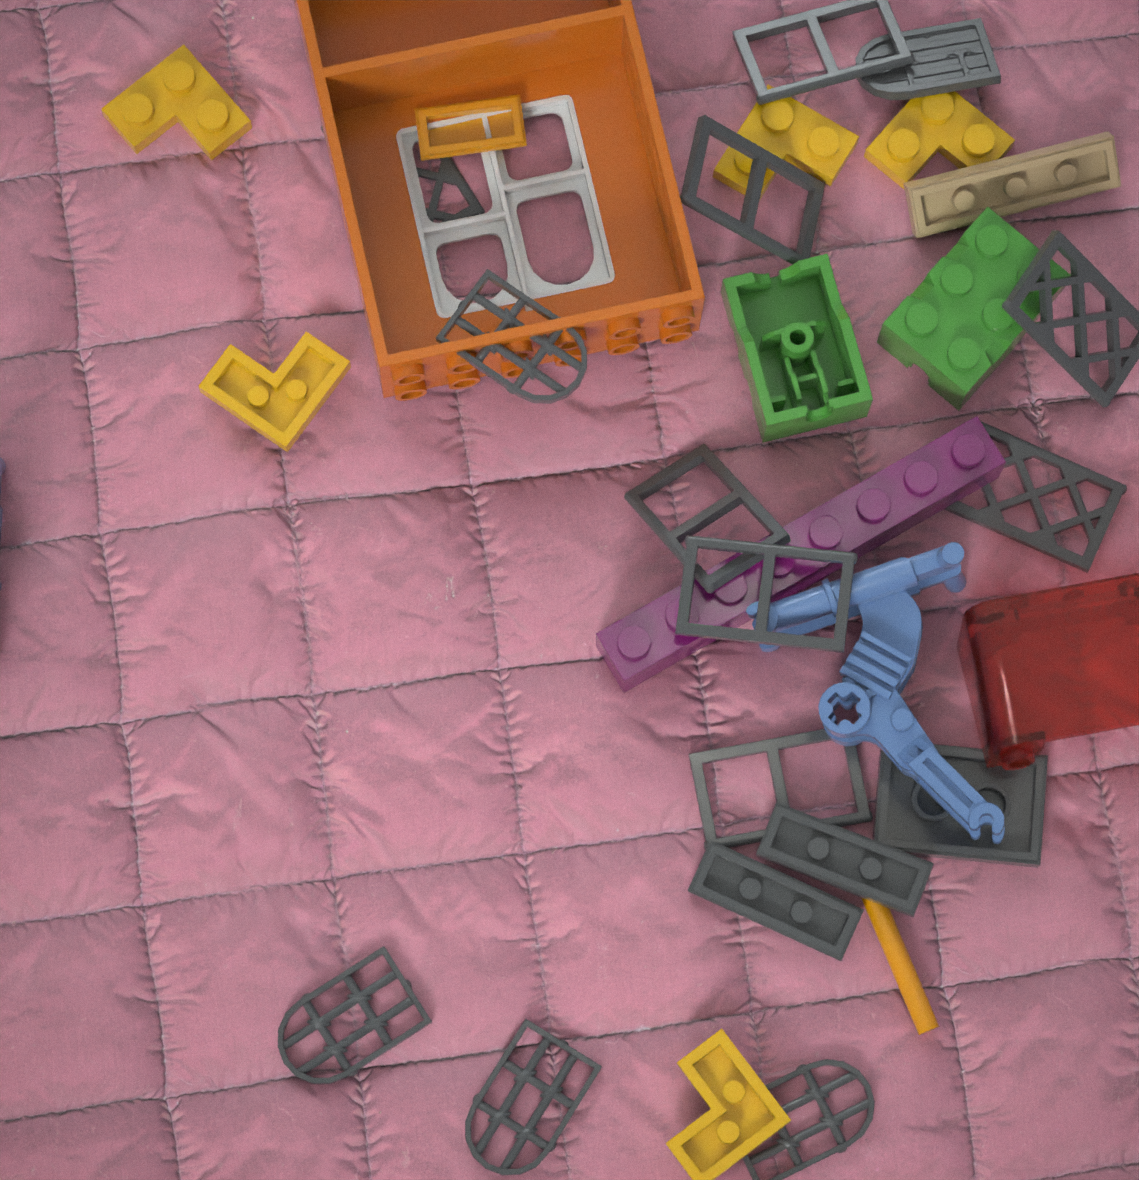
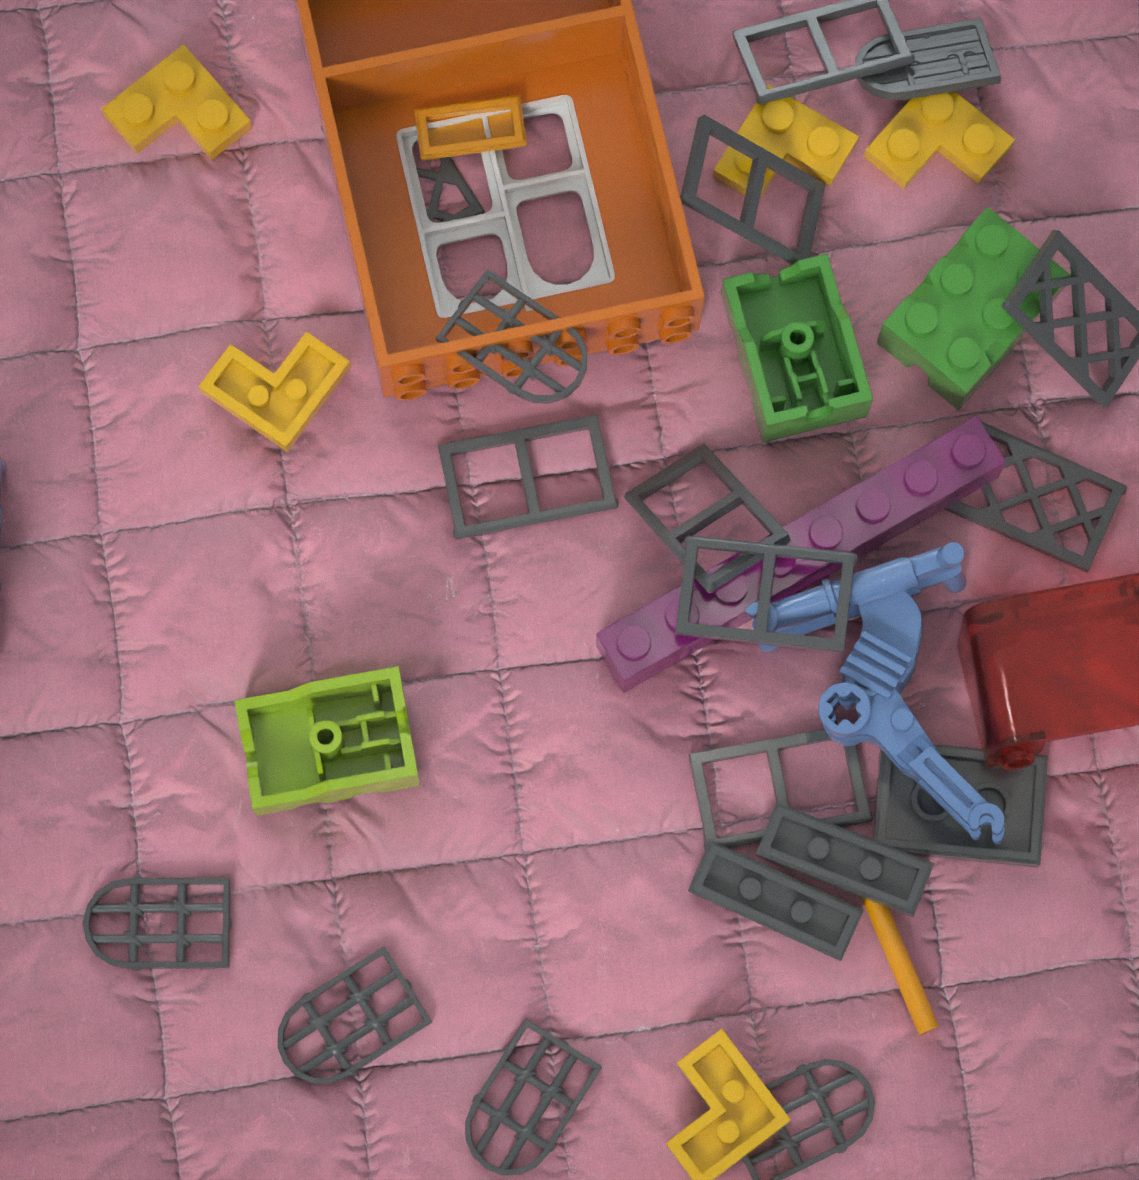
(179, 936): none -> dark grey window
(327, 741): none -> lime piece
(519, 438): none -> dark grey window
(1013, 184): tan tile -> none

